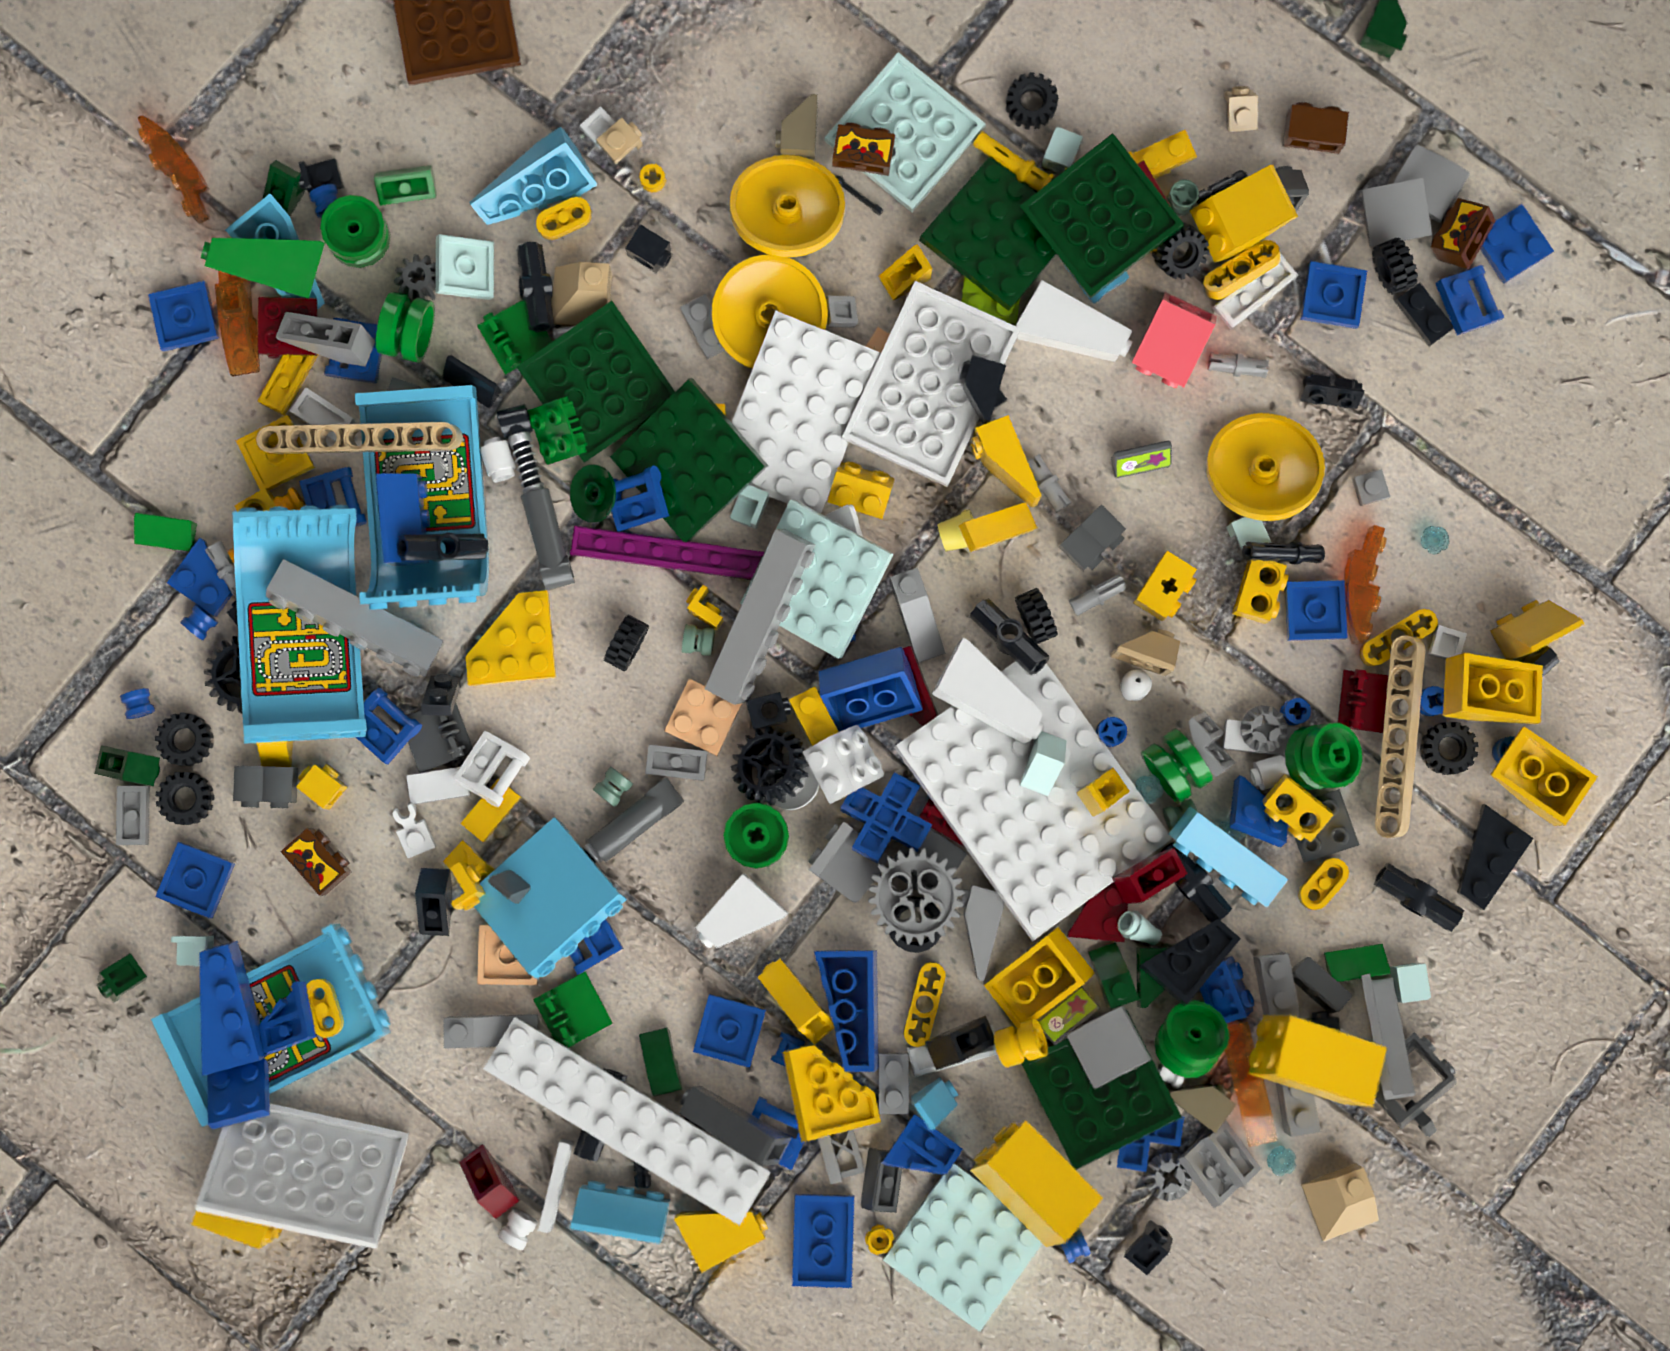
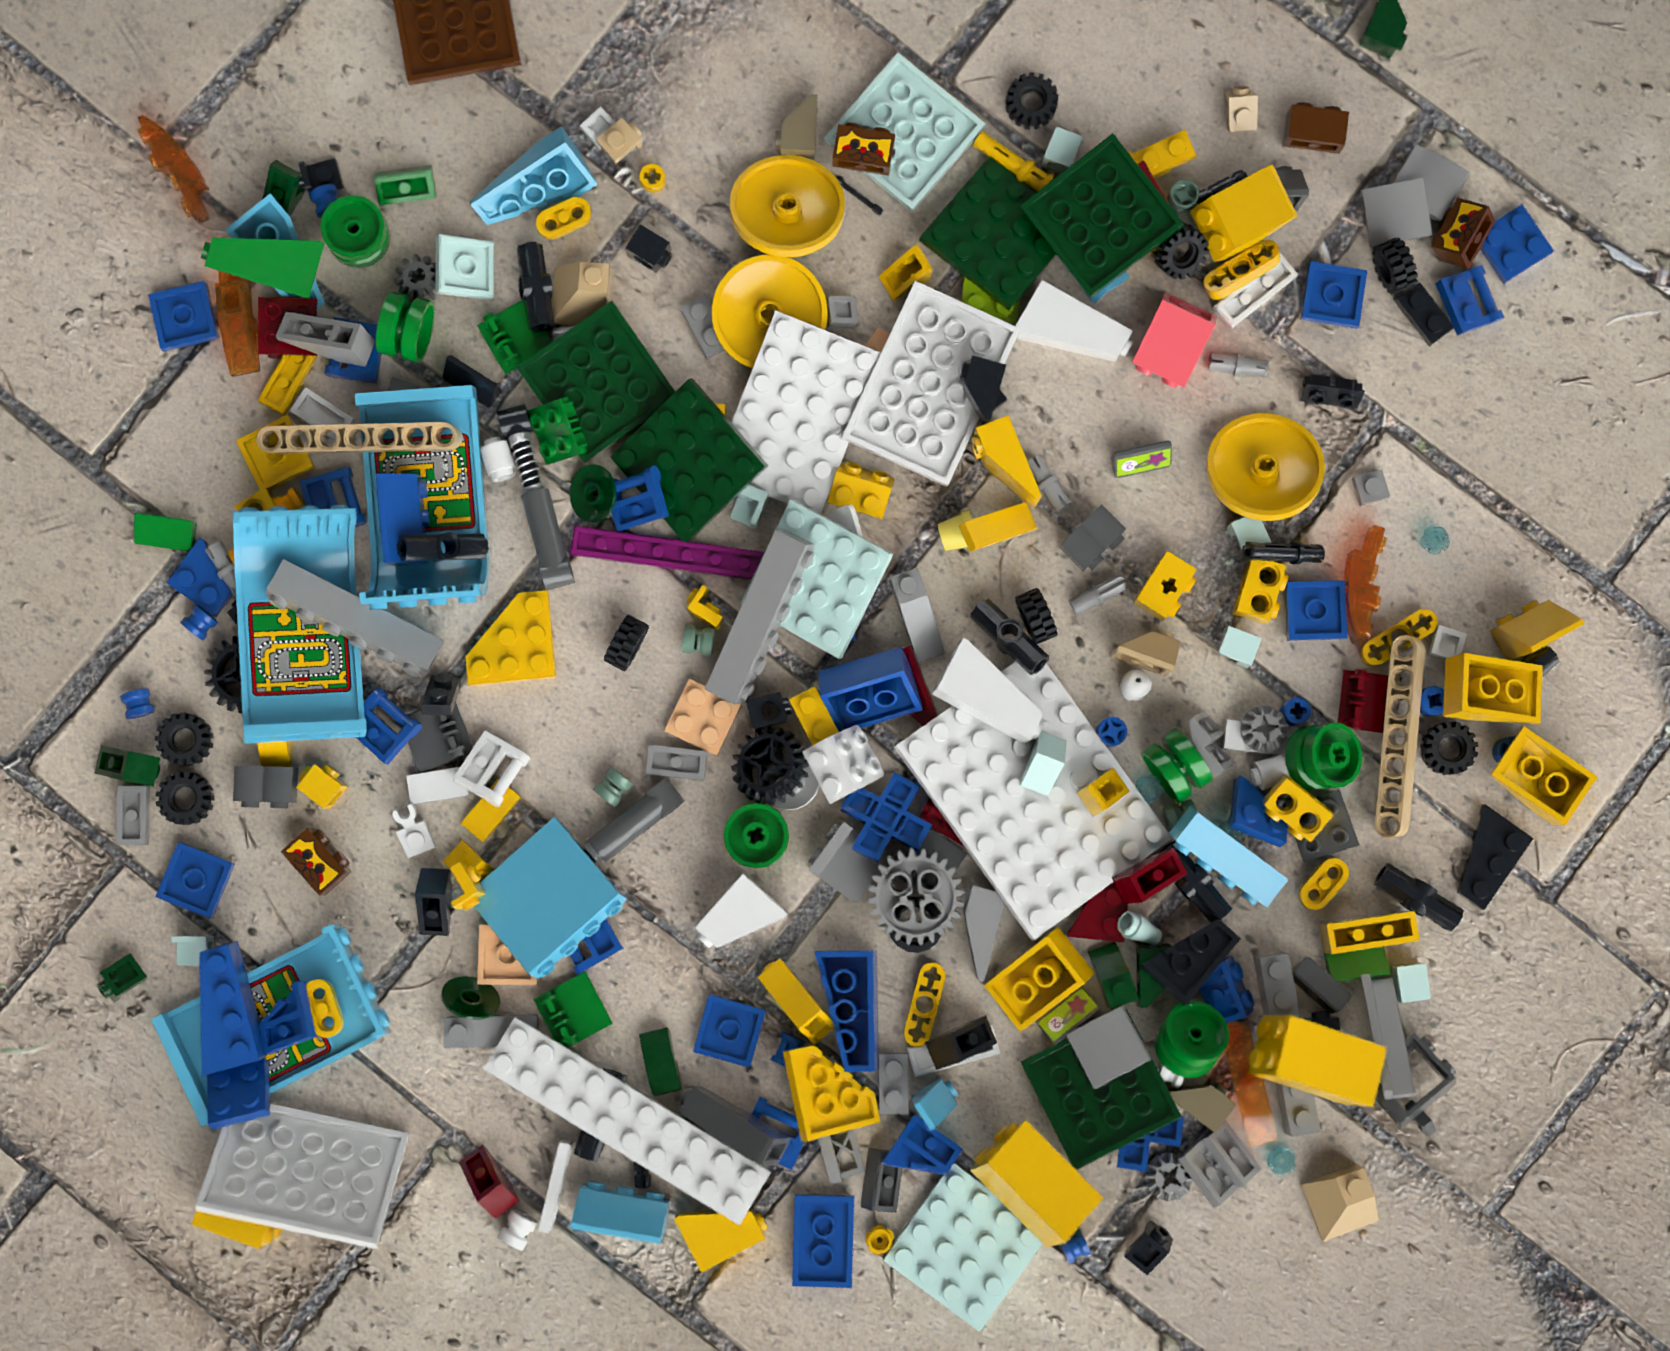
(469, 999): none -> dark green dish
(510, 885): dark grey slope -> none
(1017, 1044): yellow wheel -> none
(1239, 646): none -> light aqua panel
(1369, 932): none -> yellow brick

